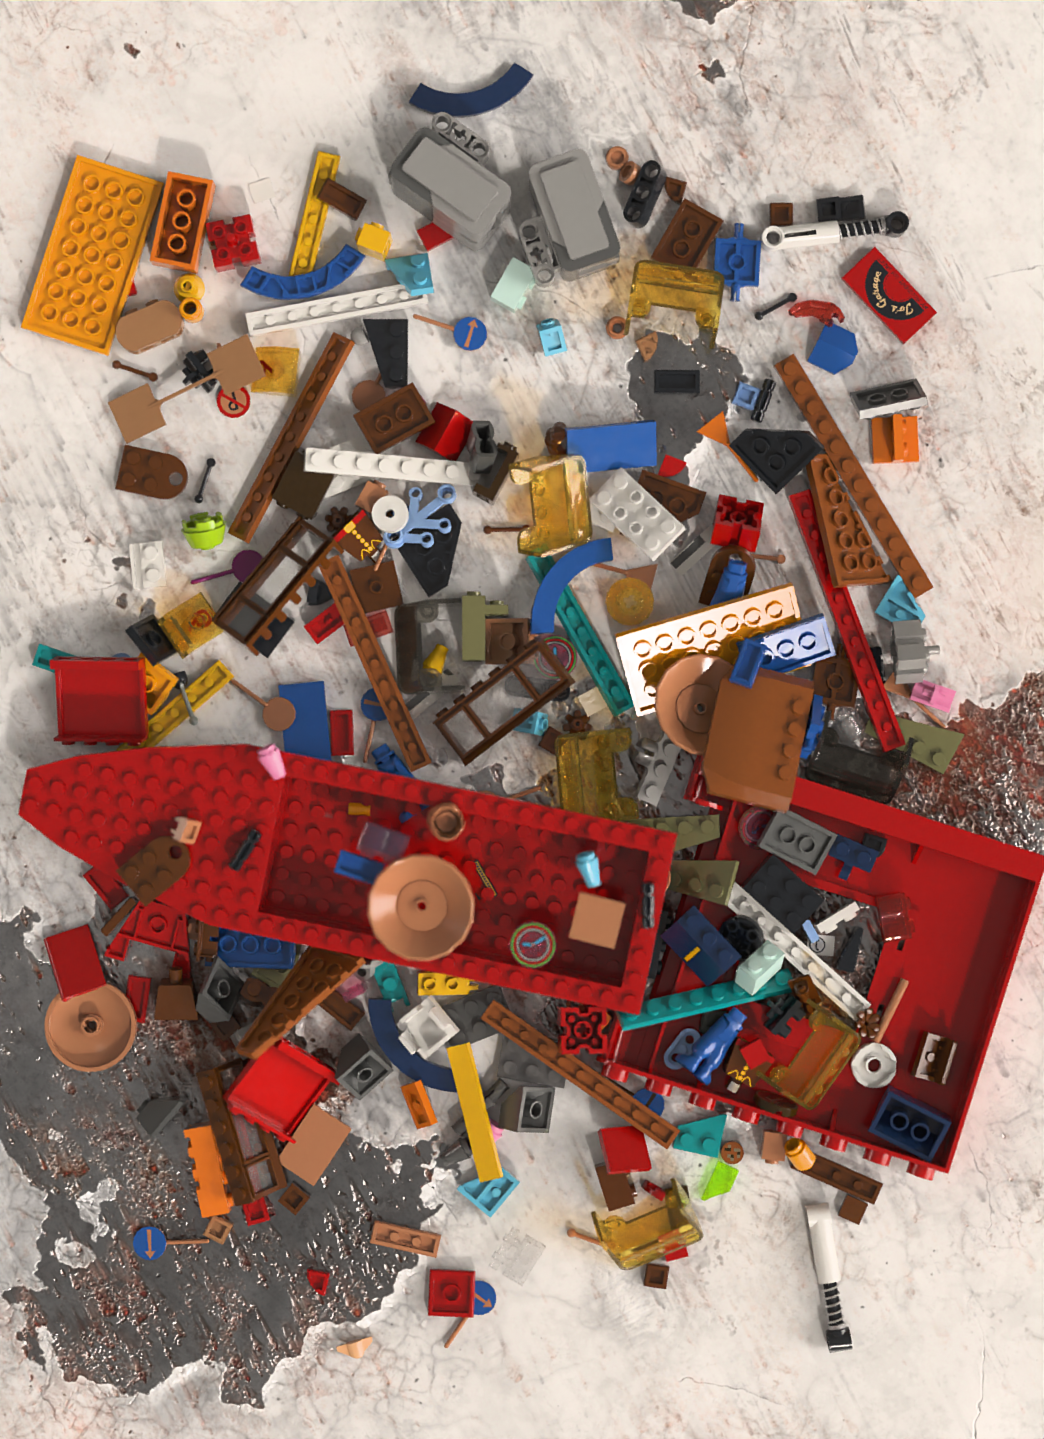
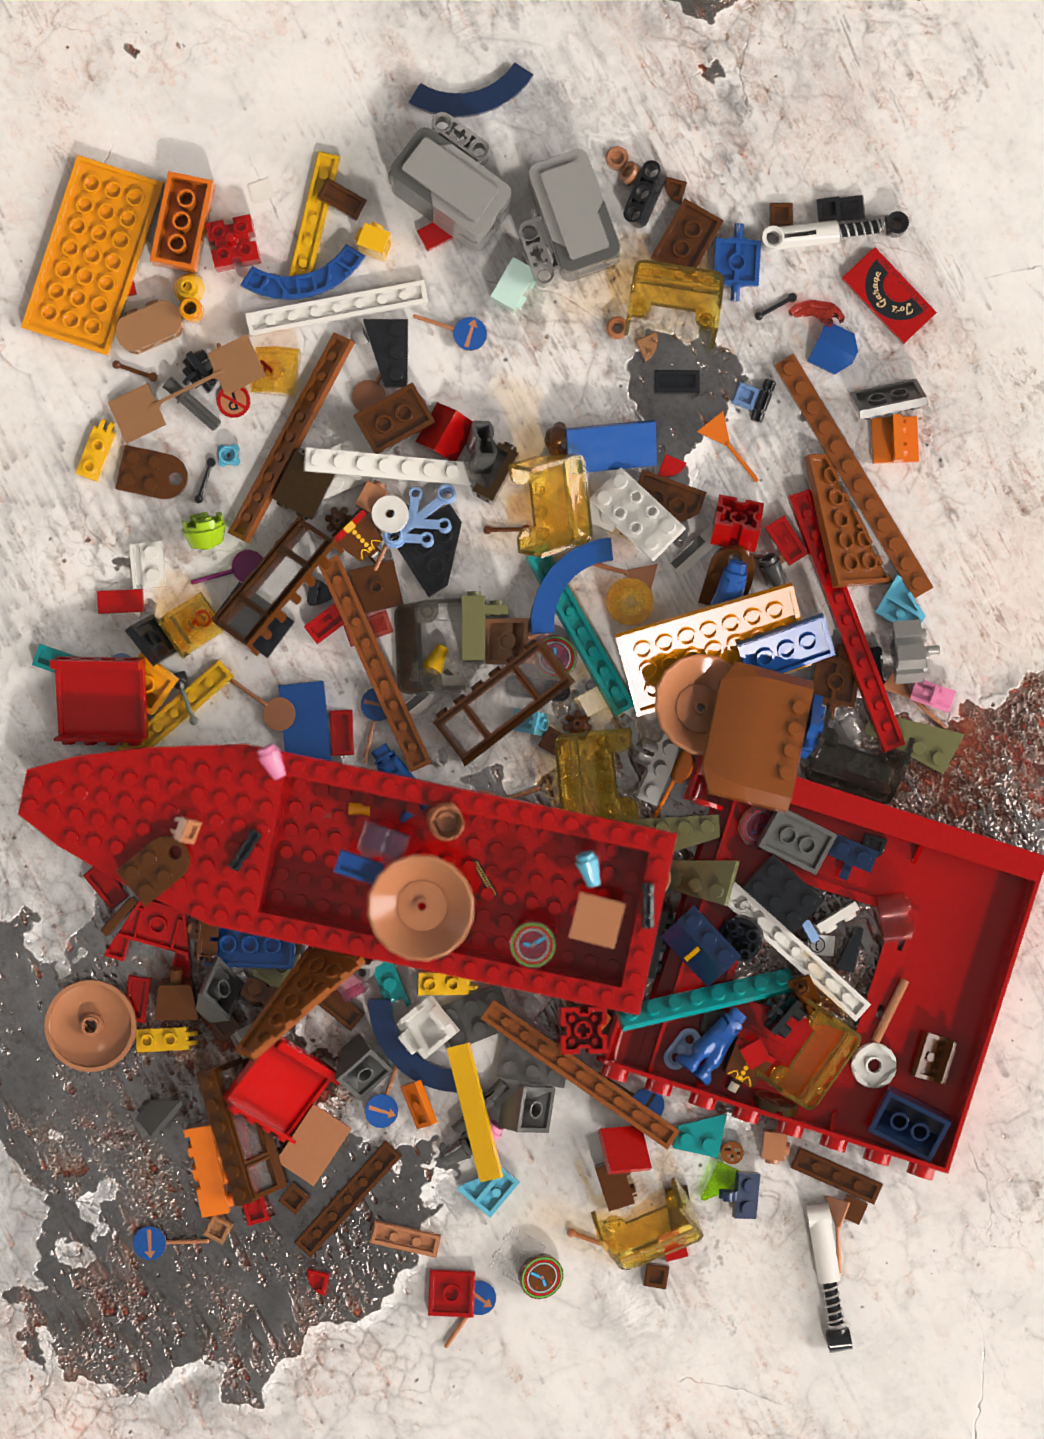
(74, 962): red piece -> none
(96, 451): none -> yellow hinge
(120, 601): none -> red tile
(164, 1039): none -> yellow hinge
(192, 404): none -> dark grey axle
(224, 450): none -> medium azure plate
(348, 1198): none -> reddish brown tile
(355, 1347): light nougat piece -> none
(382, 1109): none -> blue piece
(412, 273): medium azure wing -> none
(540, 1276): none -> tile
(551, 337): medium azure bracket -> none
(654, 1190): red tile -> none
(679, 774): none -> orange piece
(743, 1195): none -> dark blue plate
(748, 663): blue tile -> none
(759, 967): light aqua brick -> none
(772, 569): none -> dark grey cone
(776, 453): black plate -> none
(786, 540): none -> red plate
(799, 1154): light orange brick -> none
(838, 1210): none -> nougat piece
(867, 1023): reddish brown plant -> none

